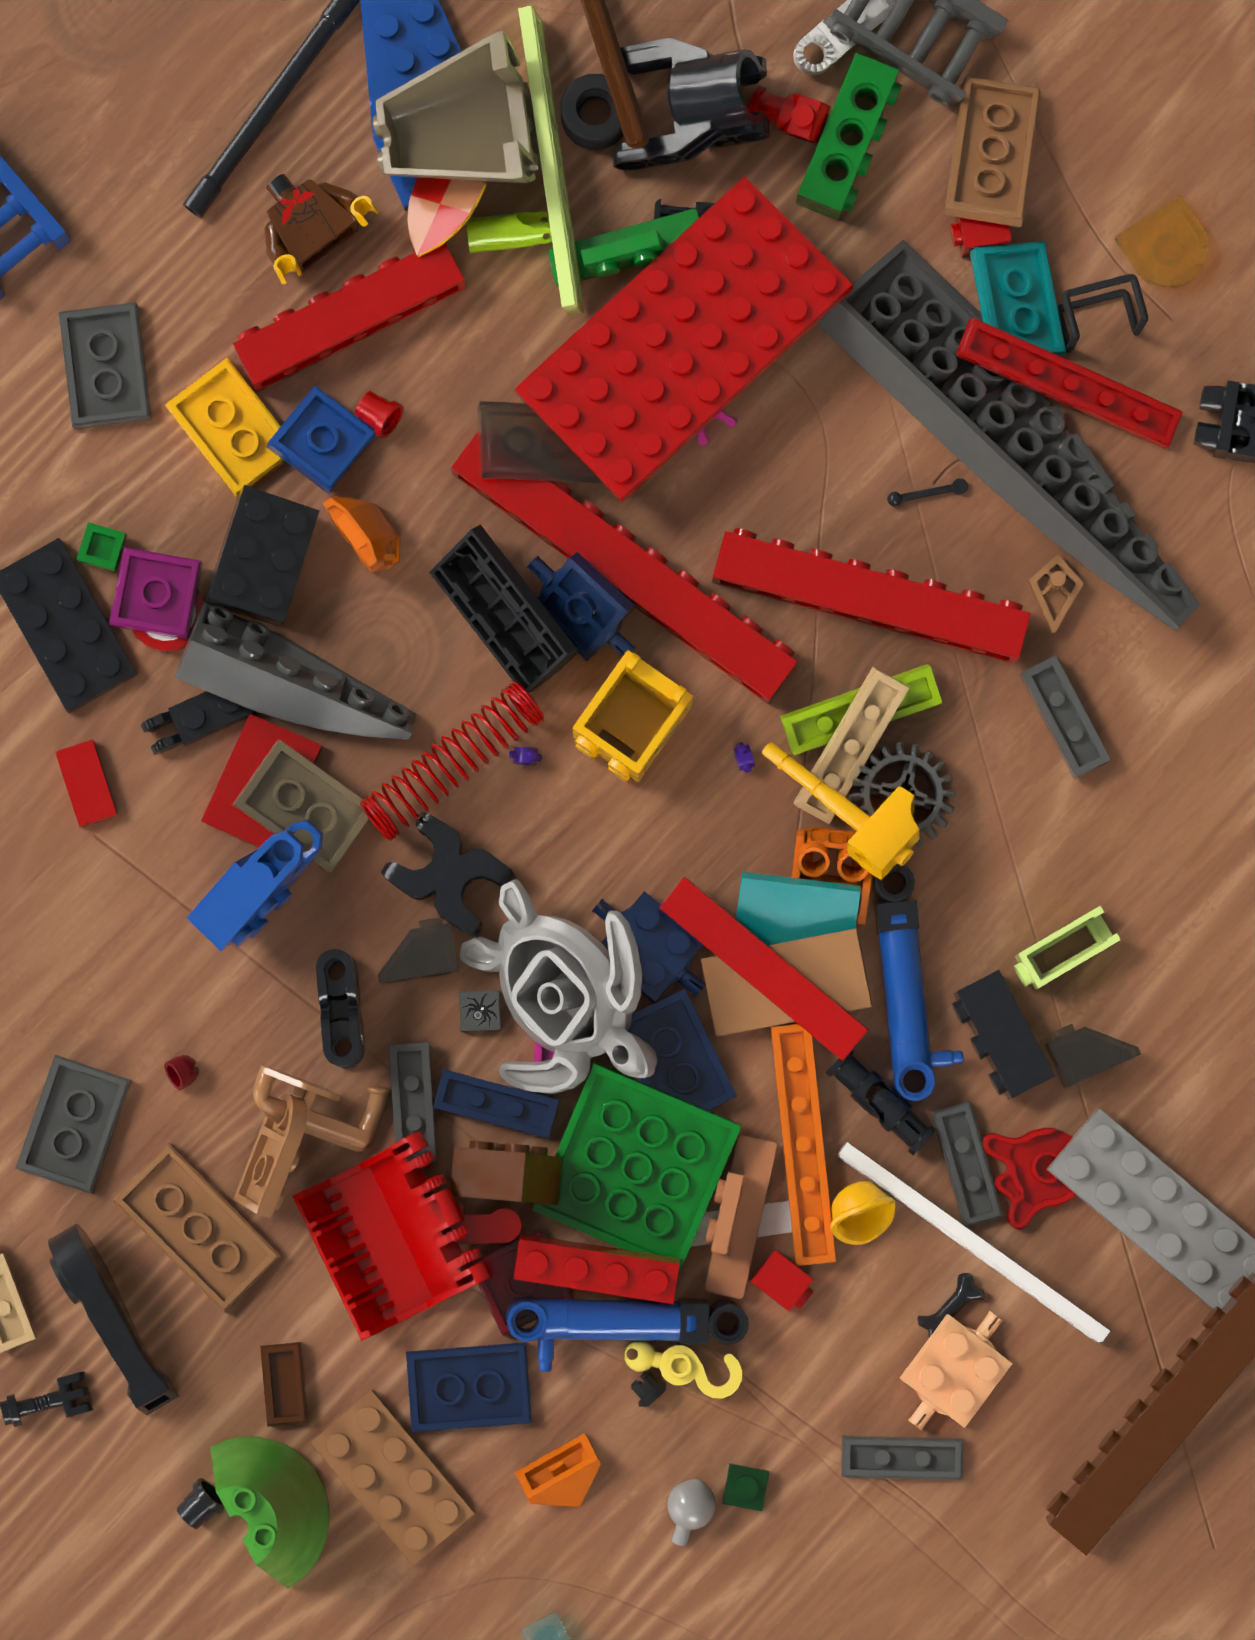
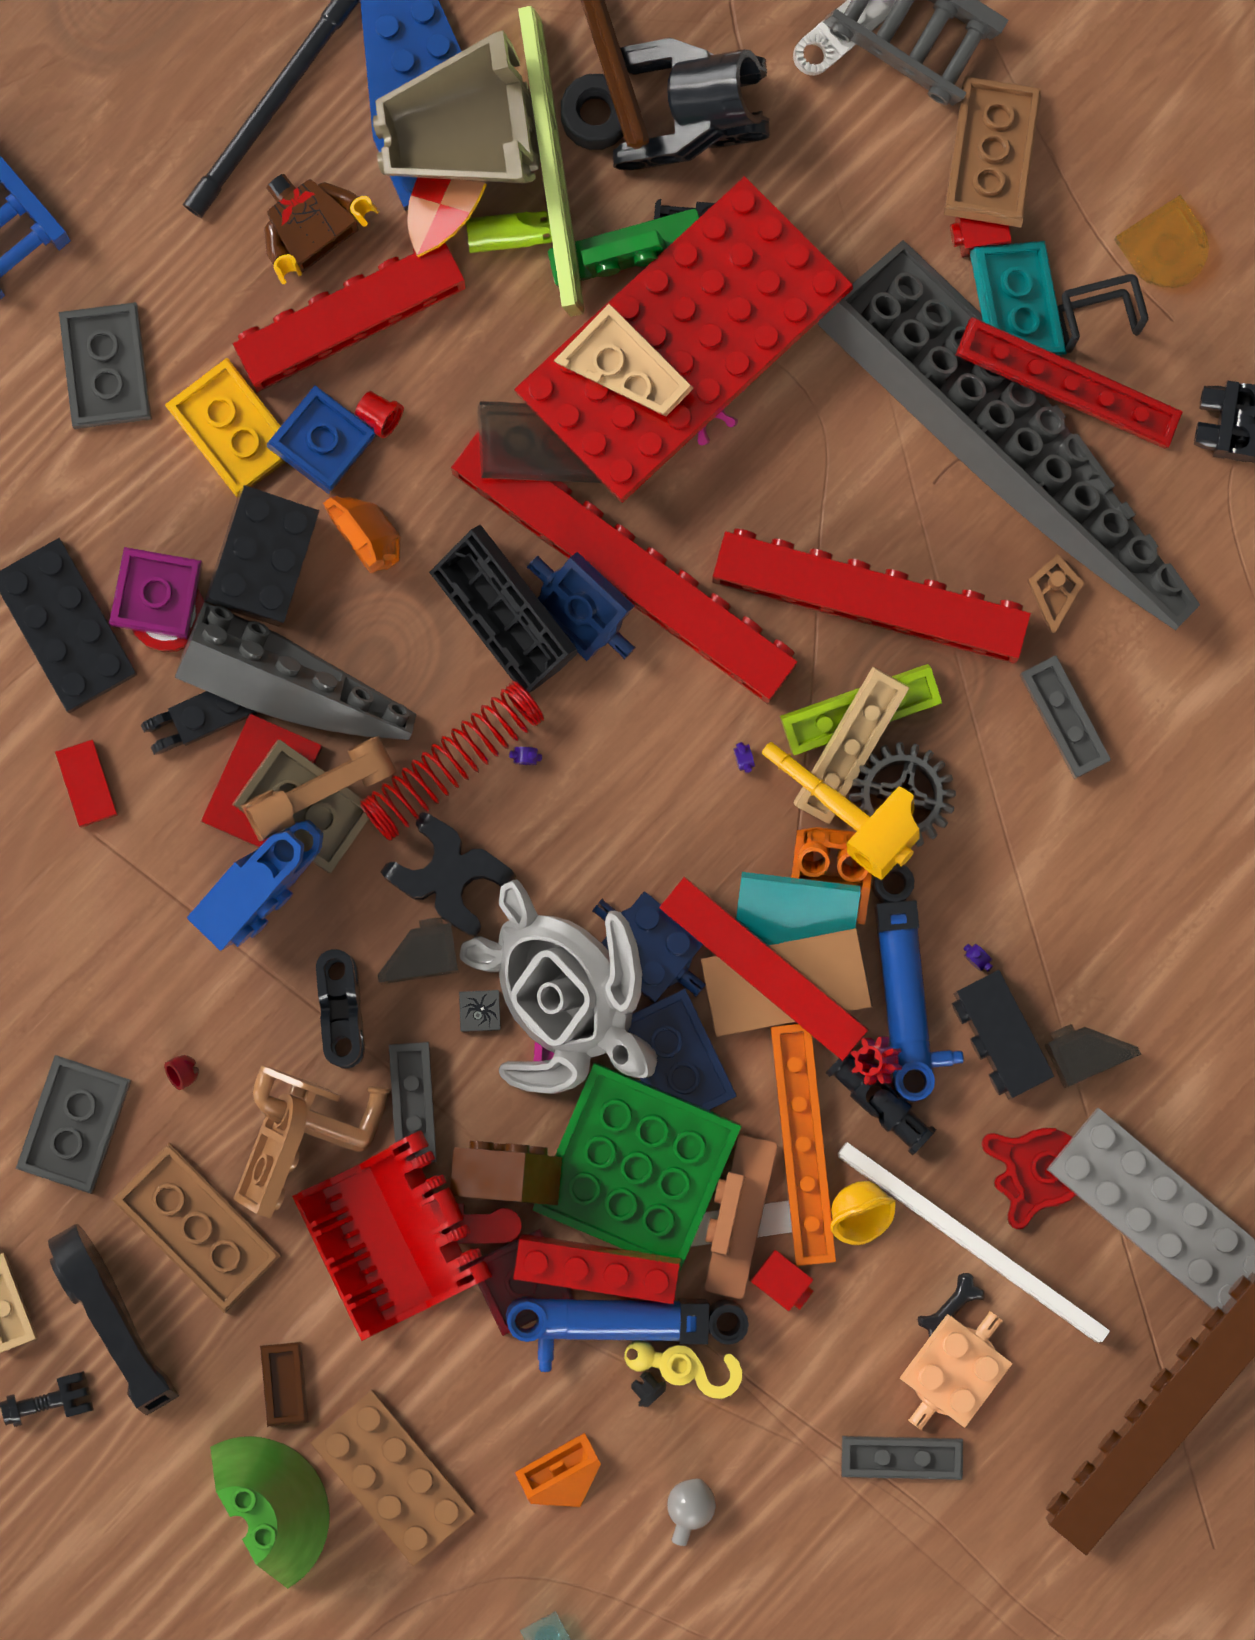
(101, 547): green plate -> none
(200, 1504): black piece -> none
(274, 810): none -> medium nougat piece
(468, 1387): dark blue tile -> none
(496, 1103): dark blue plate -> none
(624, 362): none -> tan wing
(636, 709): yellow container -> none
(745, 1487): dark green plate -> none
(794, 115): red connector -> none
(863, 78): green brick -> none
(871, 1069): none -> red gear
(958, 487): black hinge -> none
(967, 1164): dark grey tile -> none
(978, 957): none -> dark purple piece
(1030, 973): yellowish green window -> none

